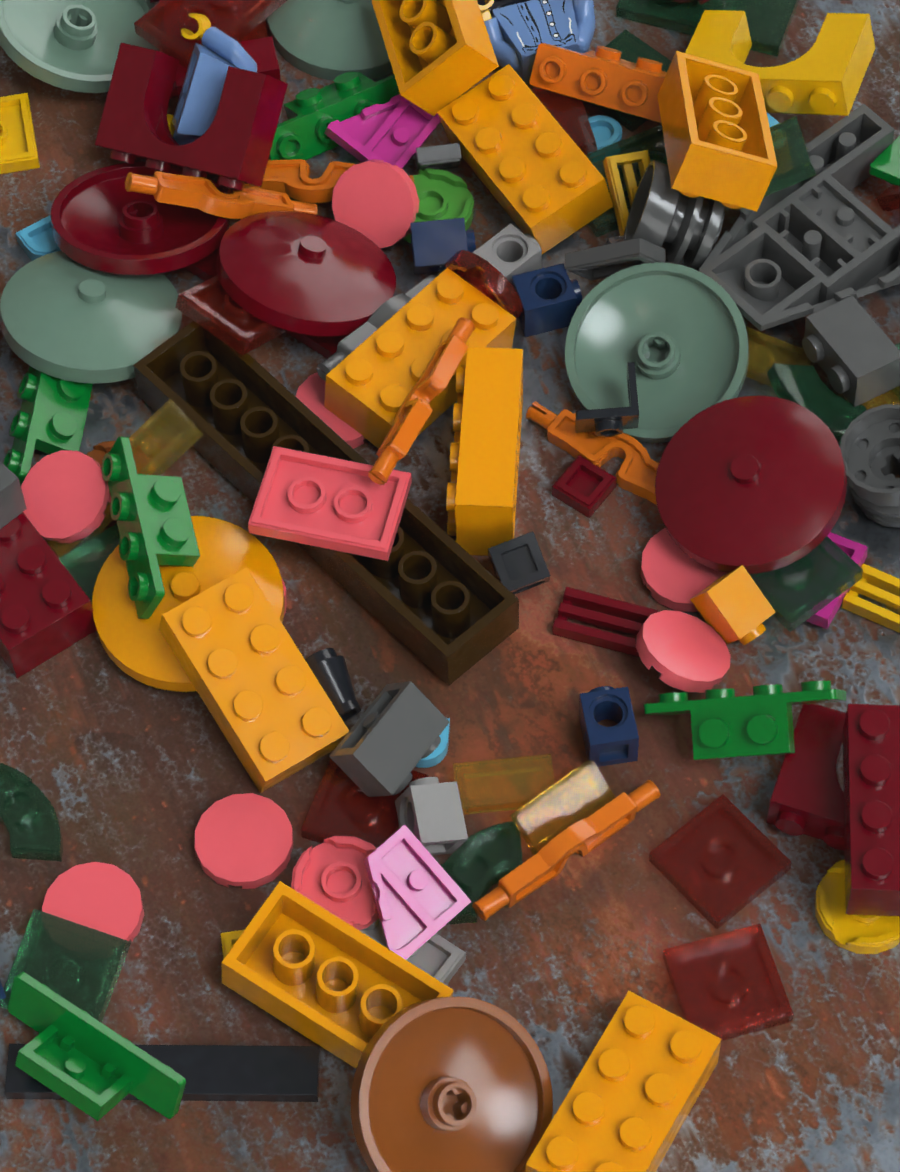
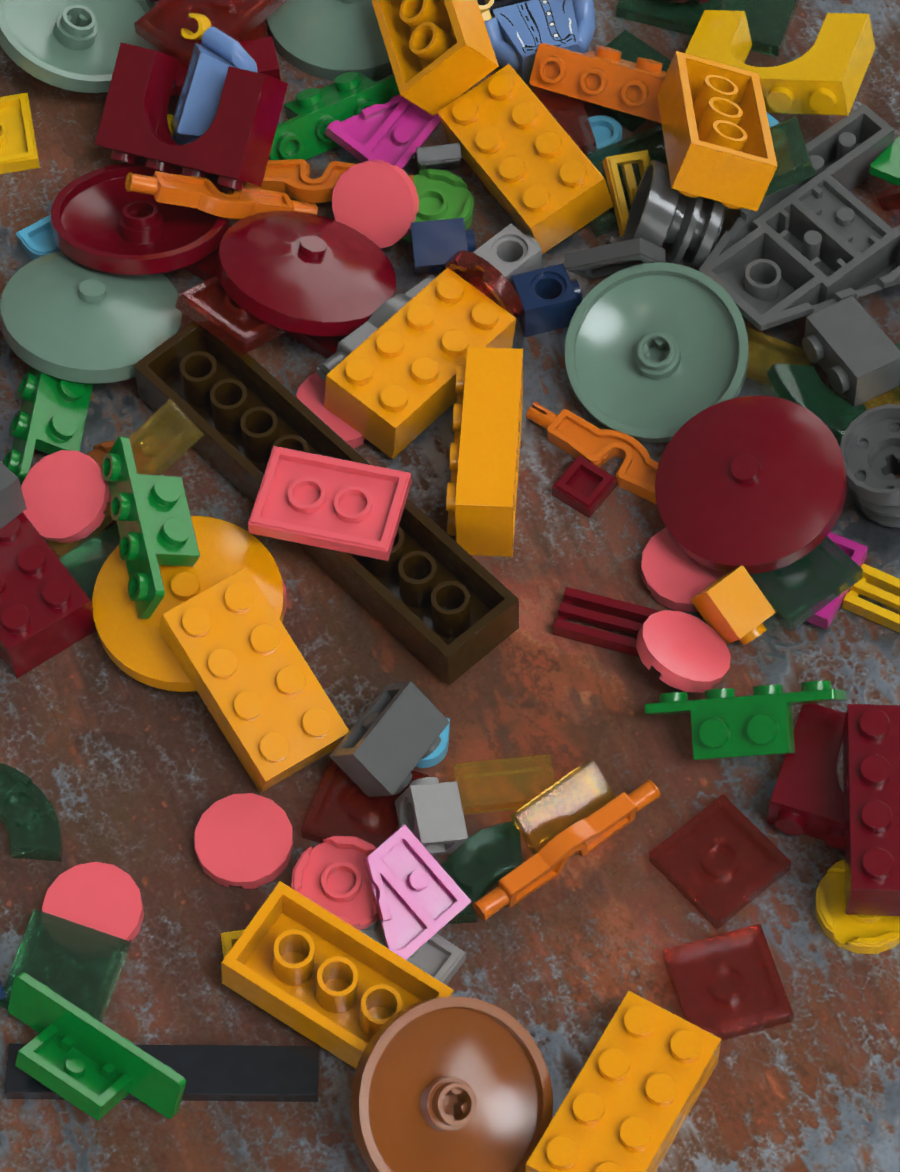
(335, 680): black cone -> none
(416, 407): orange piece -> none
(519, 563): black brick -> none
(612, 421): black bracket -> none
(614, 743): dark blue brick -> none

